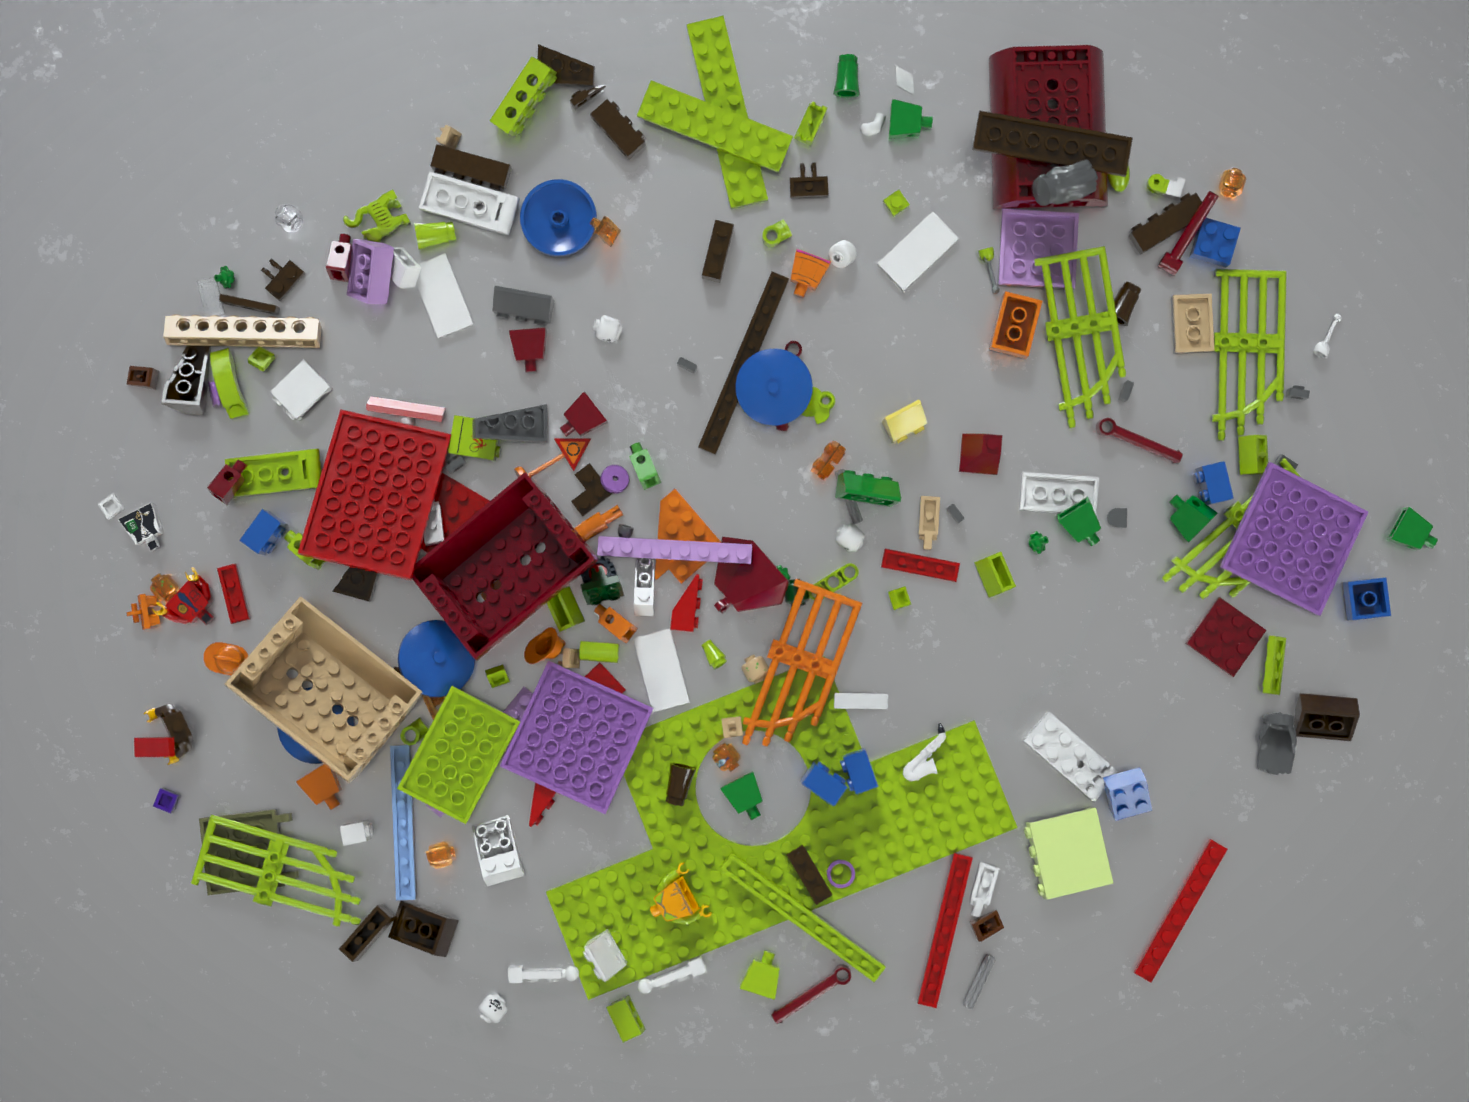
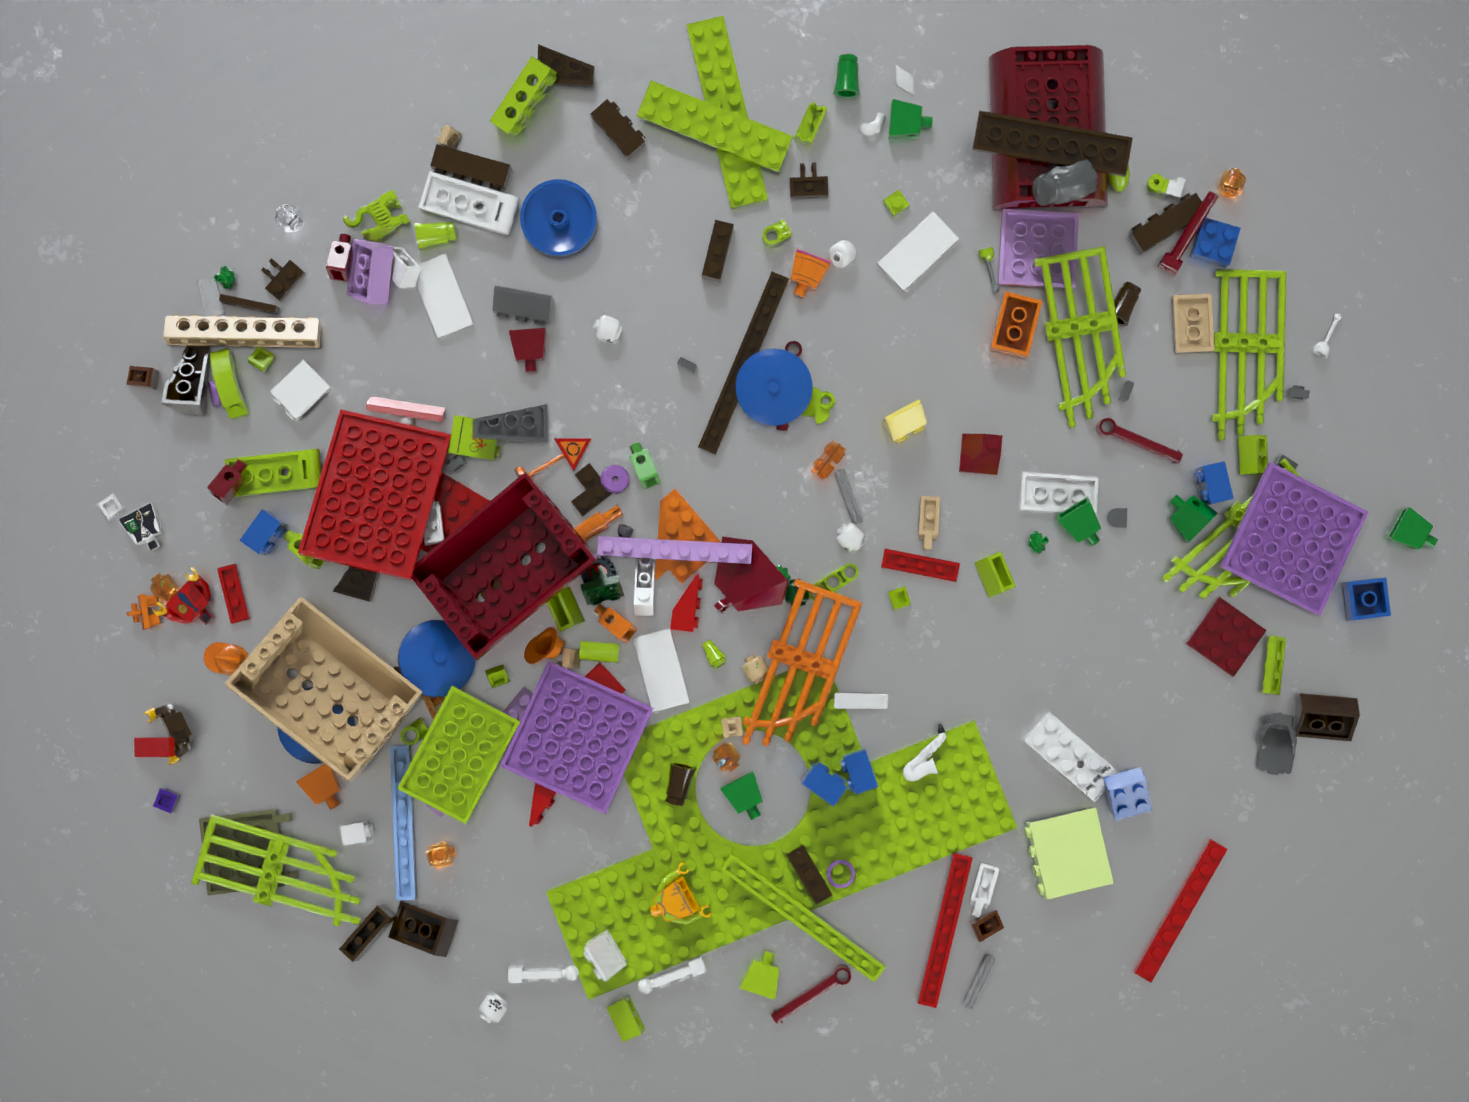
(497, 851): white slope -> none
(580, 98): dark brown plate -> none
(582, 417): dark red torso -> none
(605, 230): clear orange hinge -> none
(867, 489): green slope -> none
(955, 513): dark grey tile -> none

